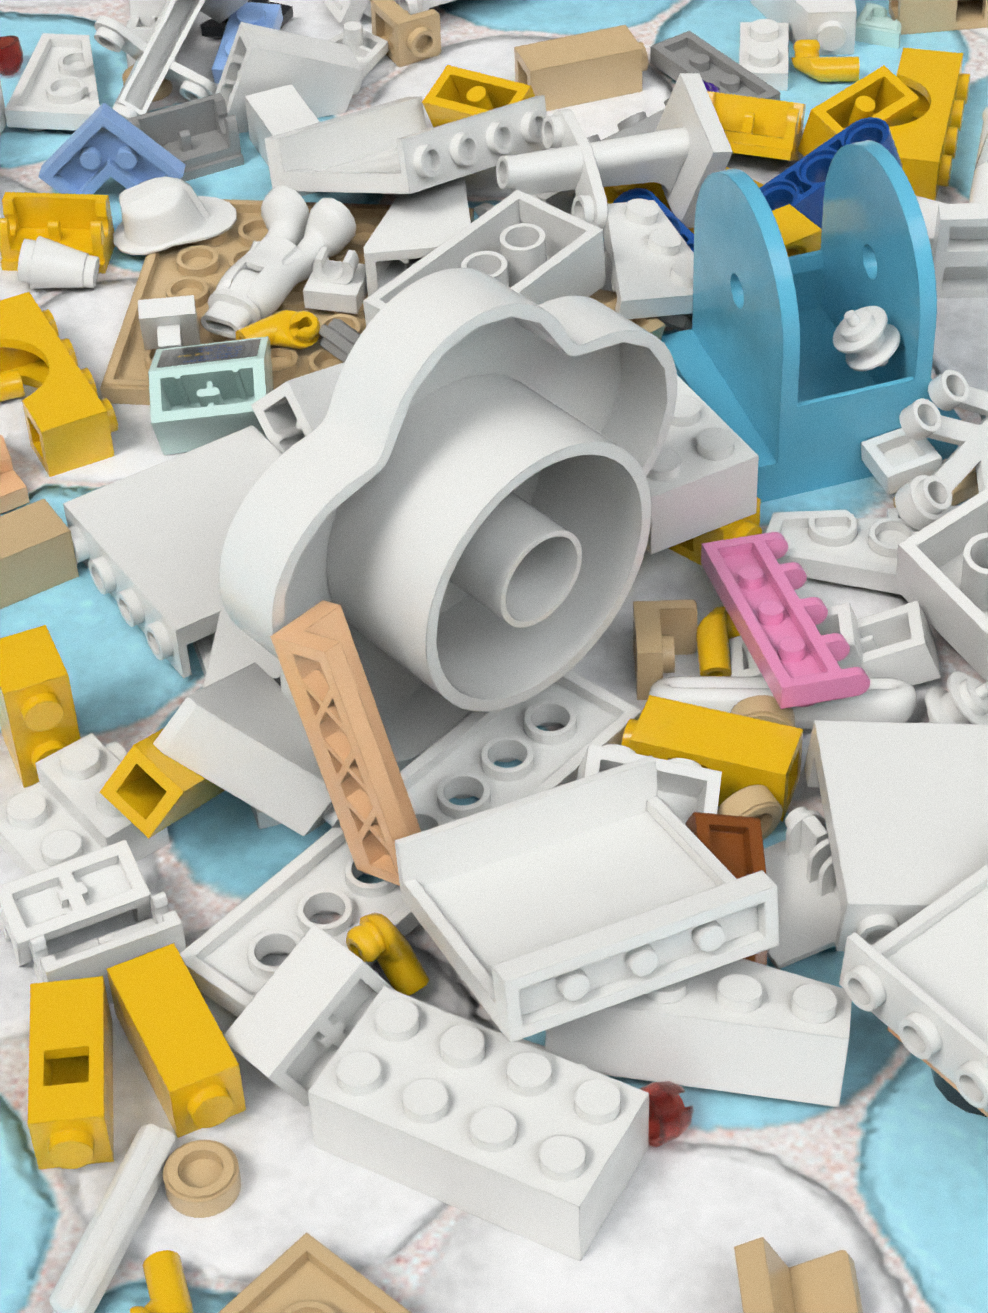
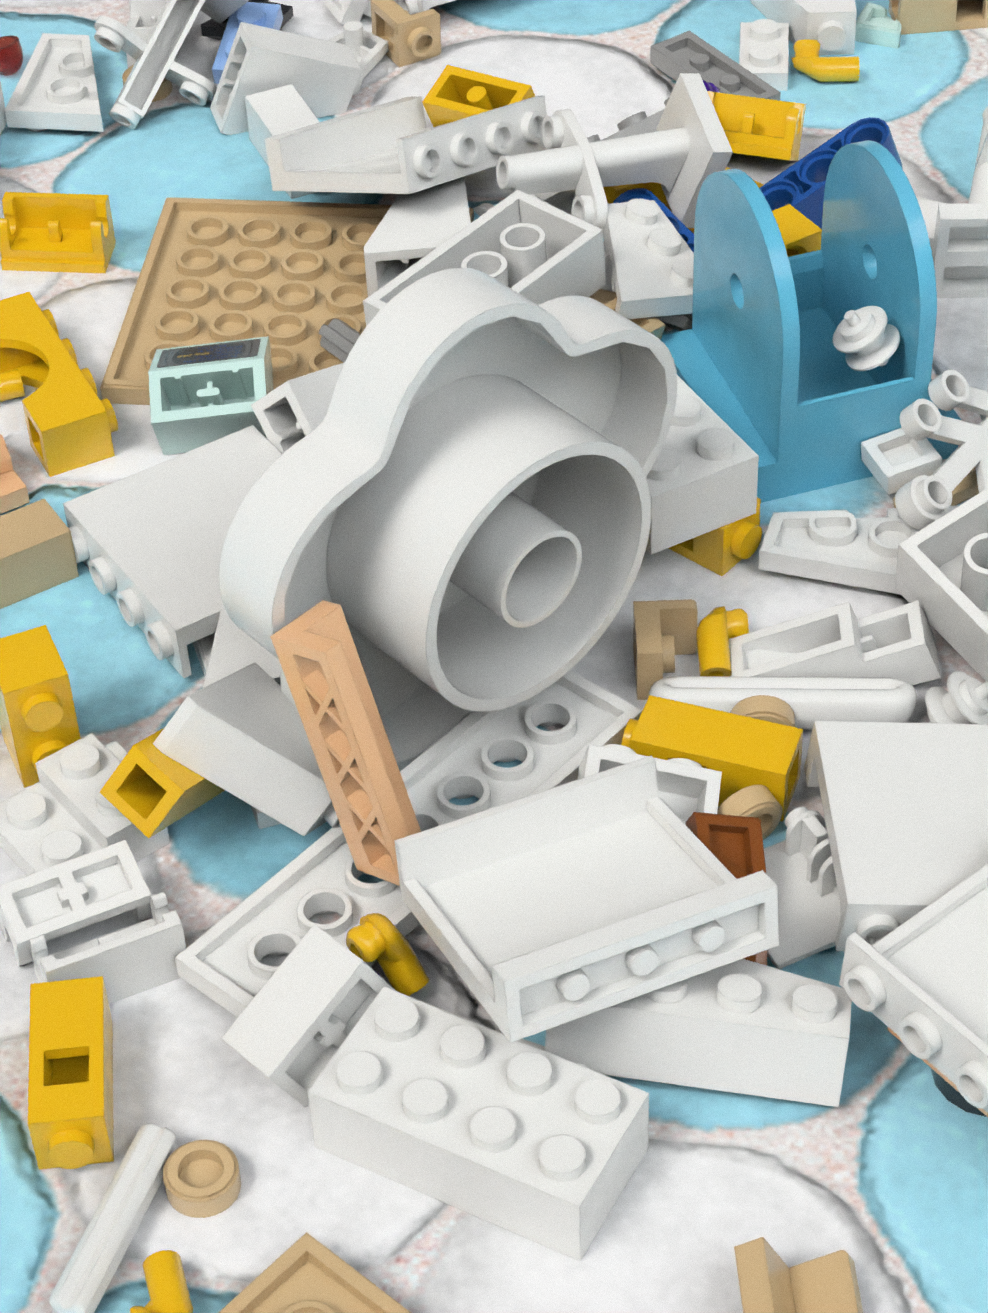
(56, 265): white cone -> none
(104, 149): light blue plate -> none
(168, 214): white piece -> none
(168, 322): white tile -> none
(176, 1040): yellow brick -> none
(196, 134): light grey hinge -> none
(283, 258): white piece -> none
(285, 329): yellow arm -> none
(336, 284): white tile -> none
(582, 67): tan brick -> none
(666, 1112): clear red hinge -> none
(777, 624): bright pink hinge -> none
(874, 96): yellow brick -> none
(931, 136): yellow arch -> none

